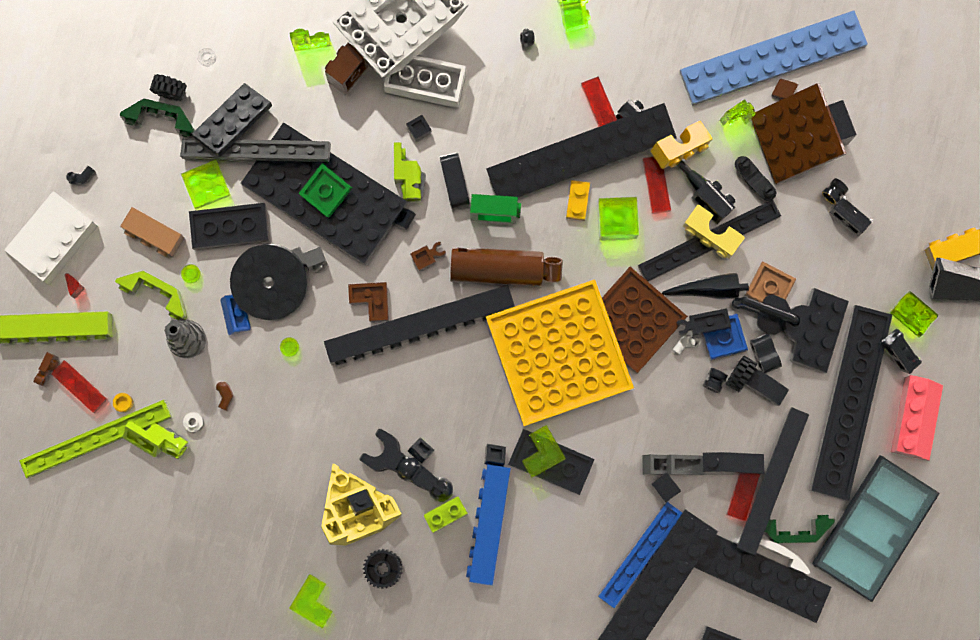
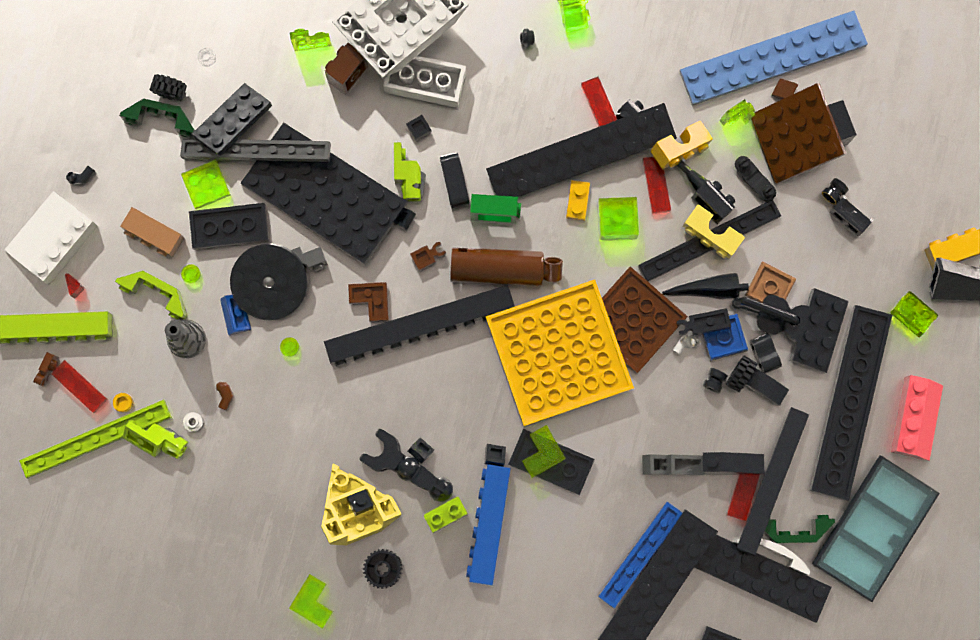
(325, 190): green plate -> none
(666, 487): black panel -> none
(901, 352): black hinge -> none

